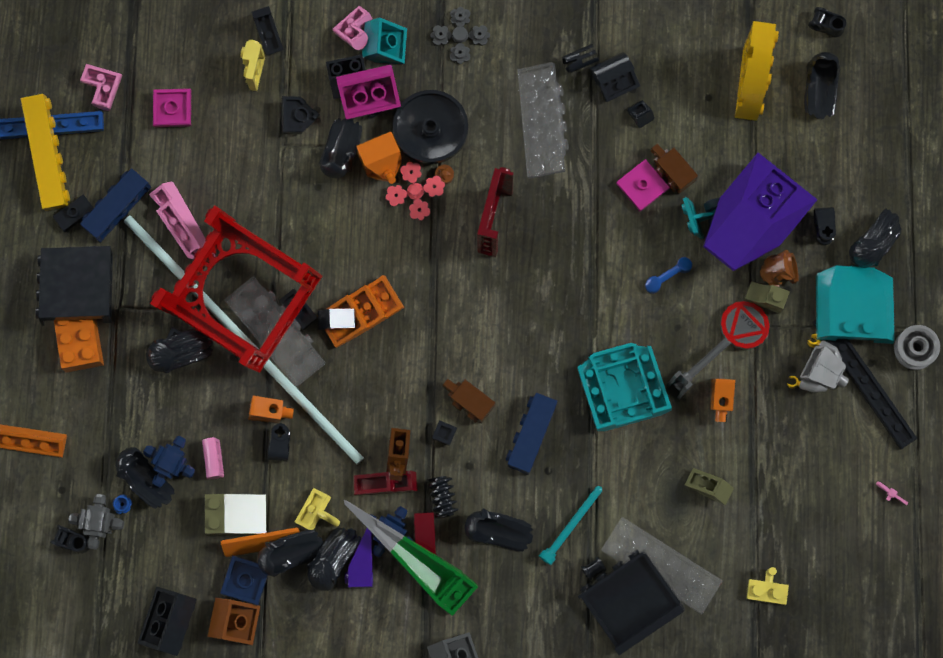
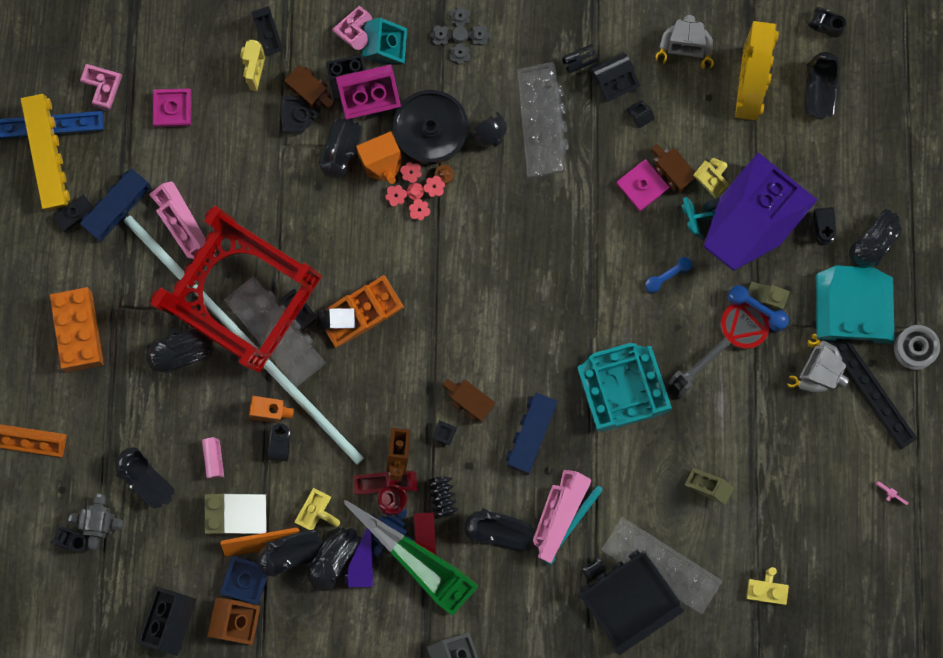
(75, 283): black panel -> none
(117, 504): blue plate -> none
(169, 461): dark blue piece -> none
(309, 88): none -> reddish brown hinge
(392, 499): none -> dark red hair
(490, 131): none -> black cylinder
(500, 184): dark red panel -> none
(559, 513): none -> bright pink wedge
(687, 39): none -> light grey torso
(712, 178): none -> light yellow plate
(719, 389): orange torso -> none
(777, 320): none -> blue piece
(780, 267): dark orange helmet -> none

